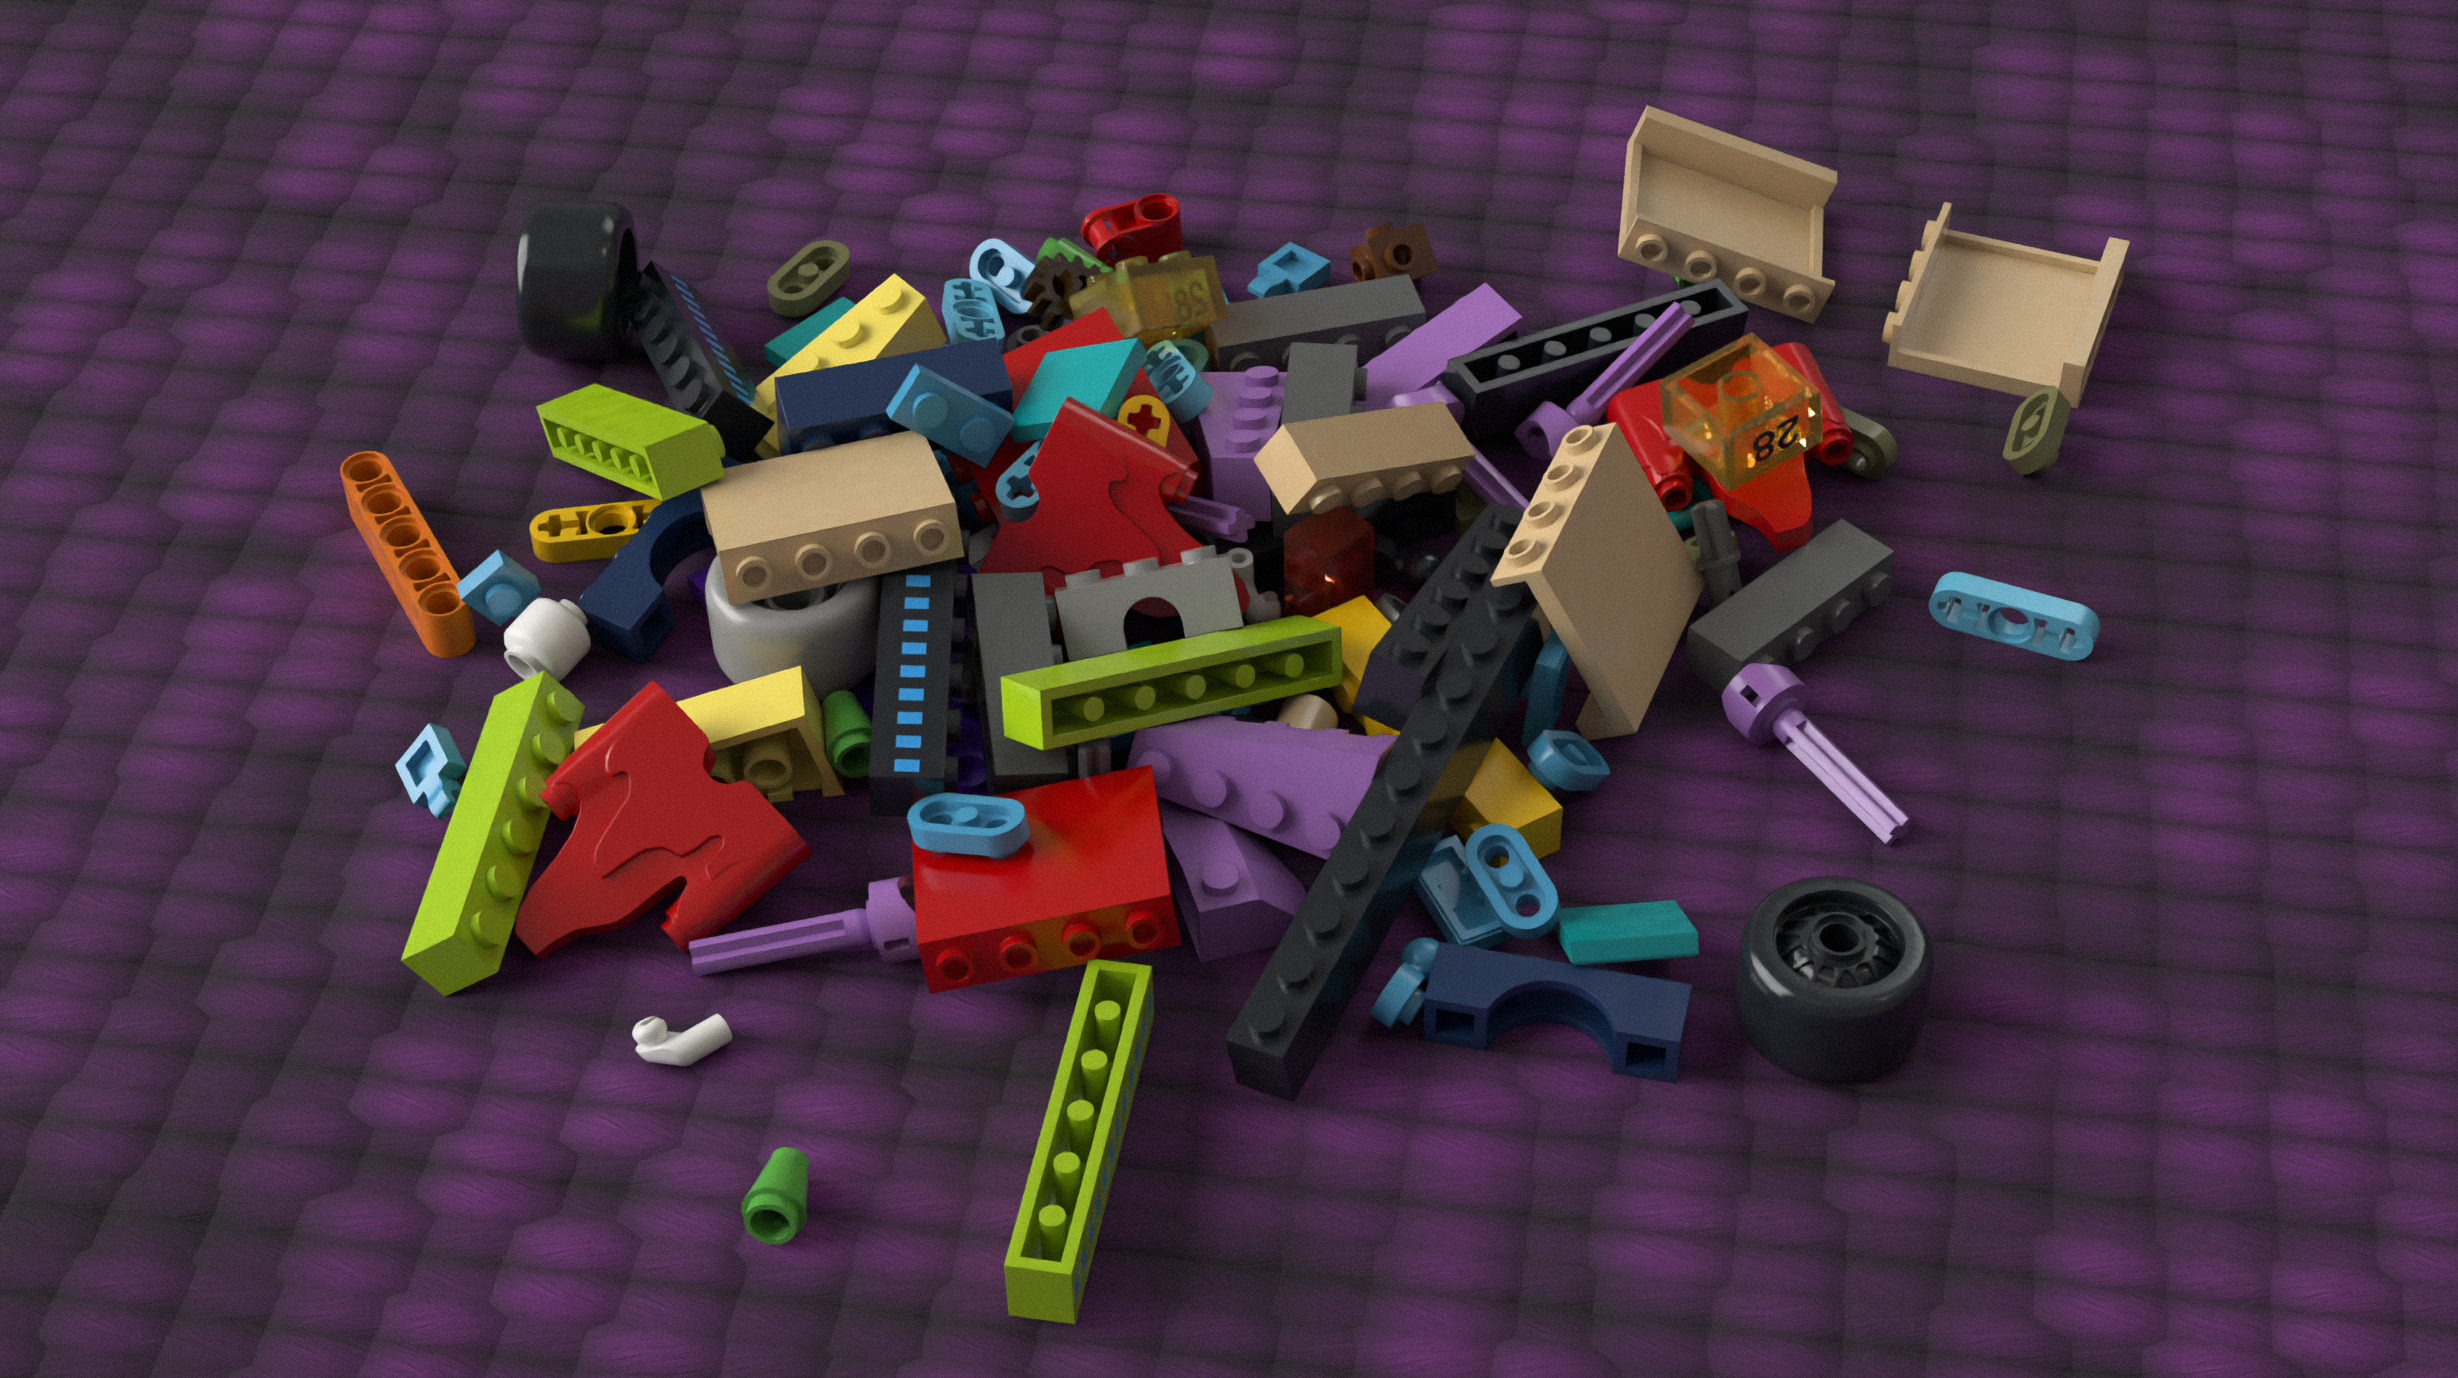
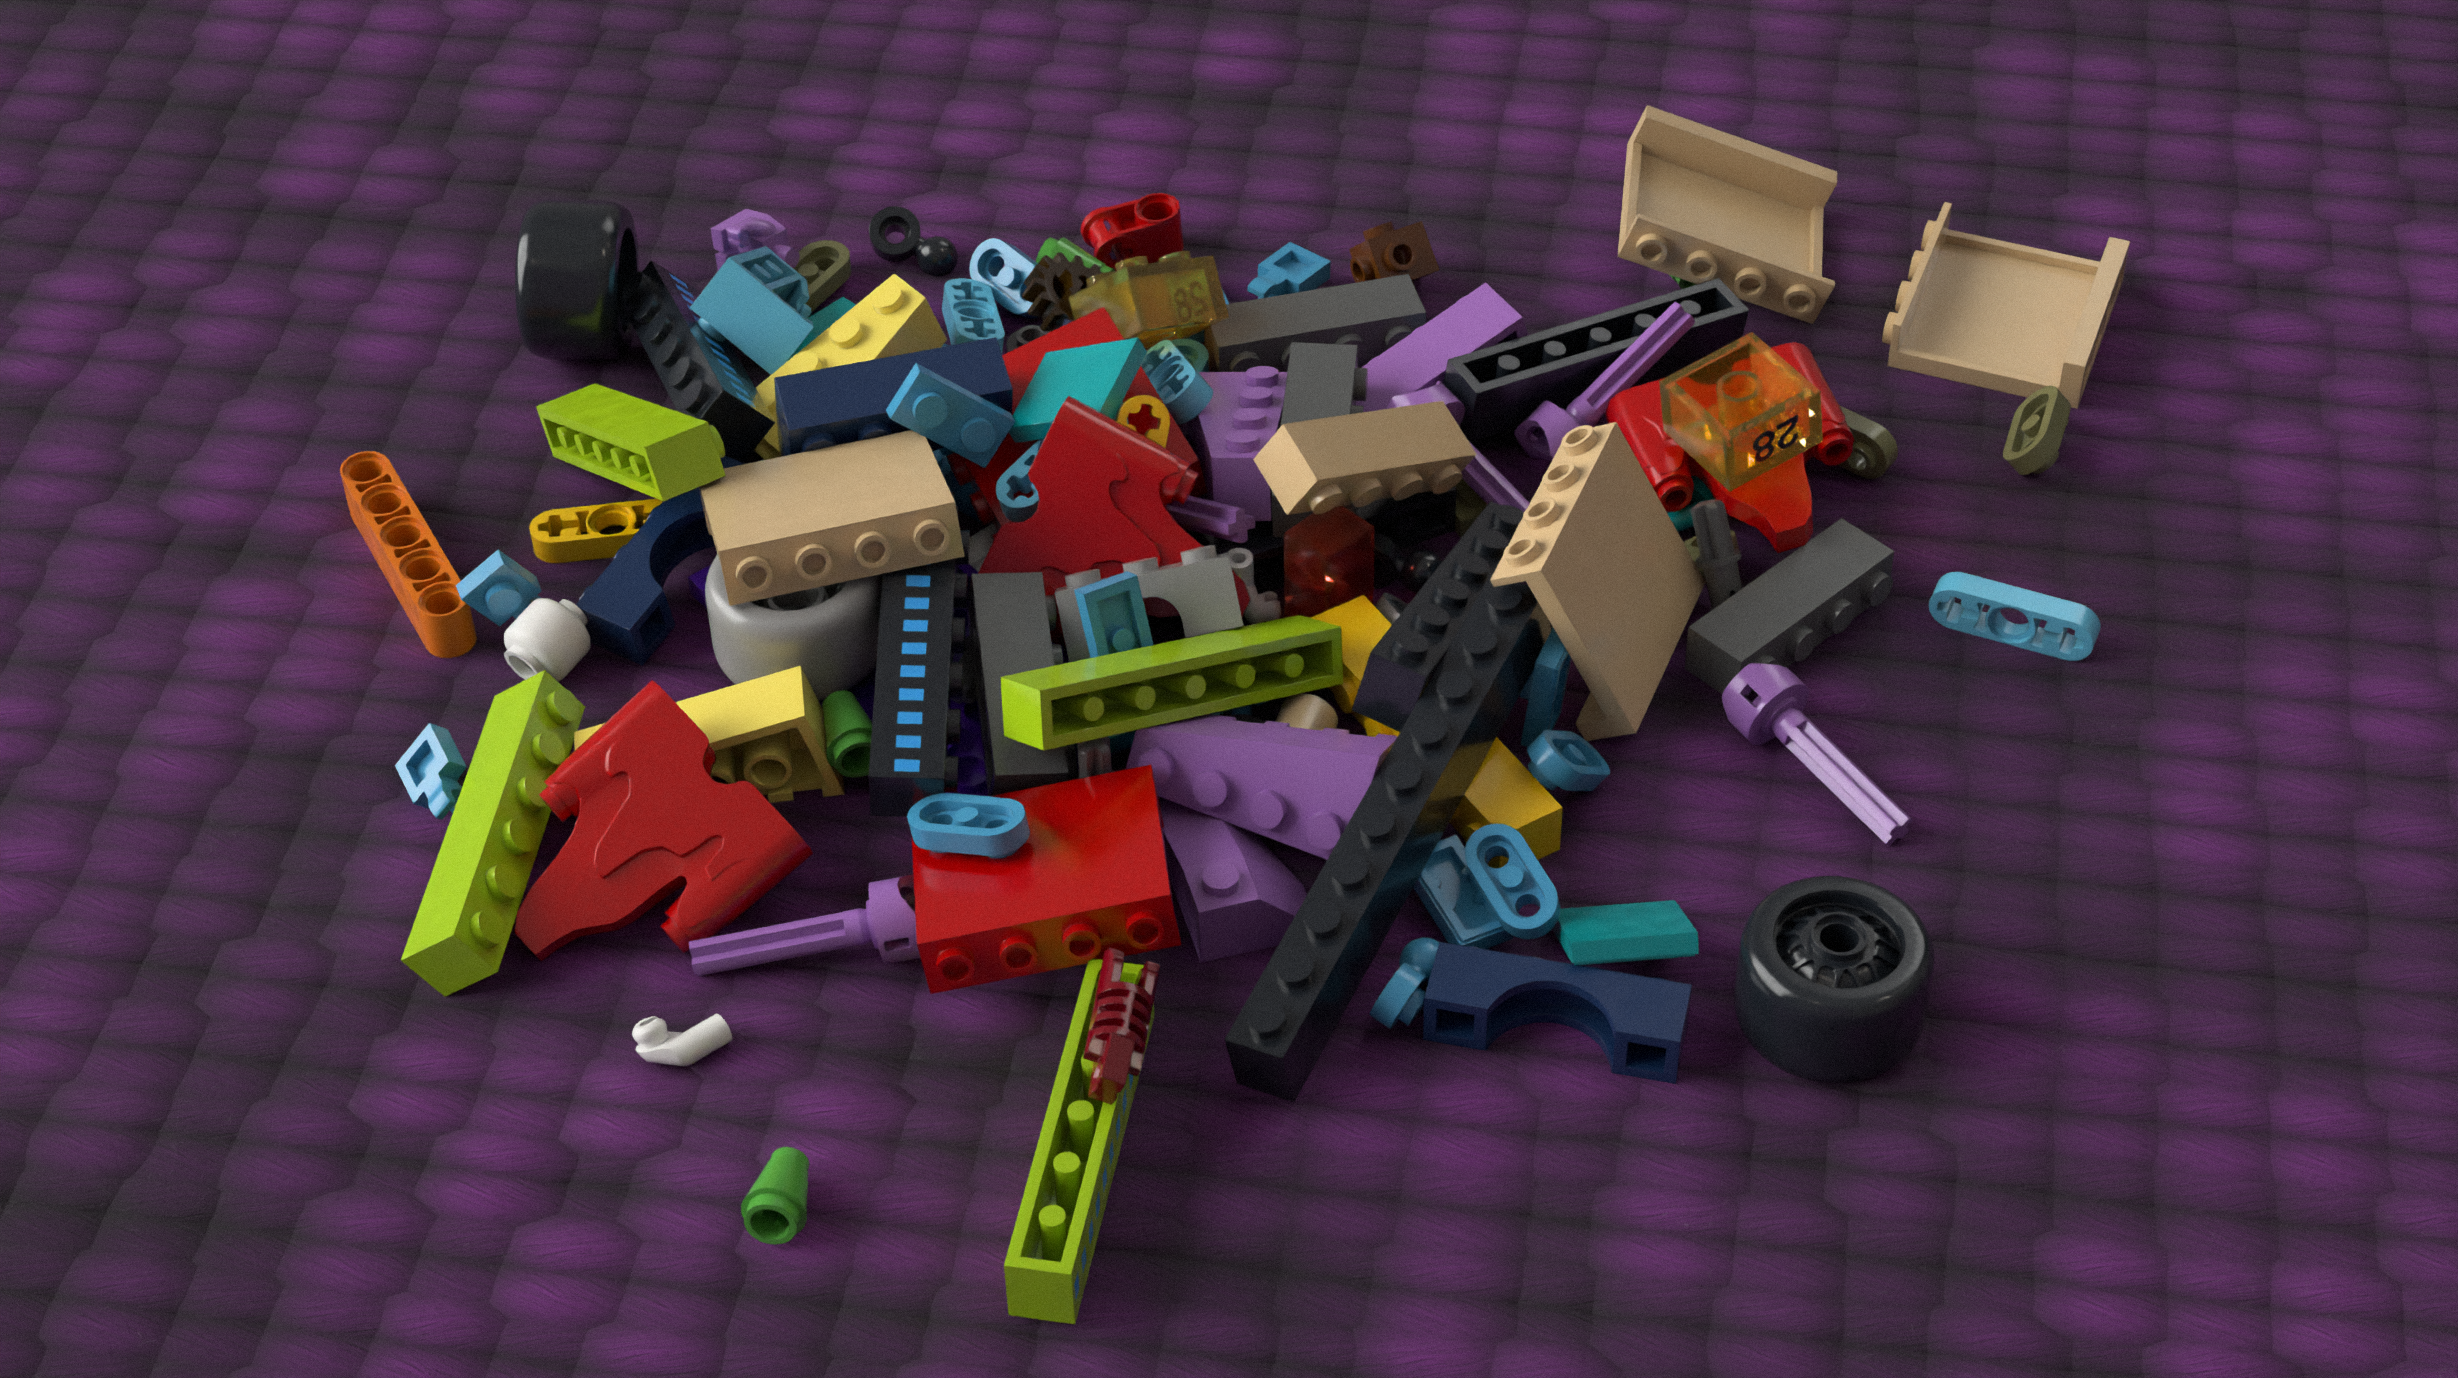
(751, 231): none -> medium lavender piece
(757, 307): none -> medium azure wedge
(934, 255): none -> black plate
(1113, 615): none -> dark azure plate
(1119, 1025): none -> dark red hinge

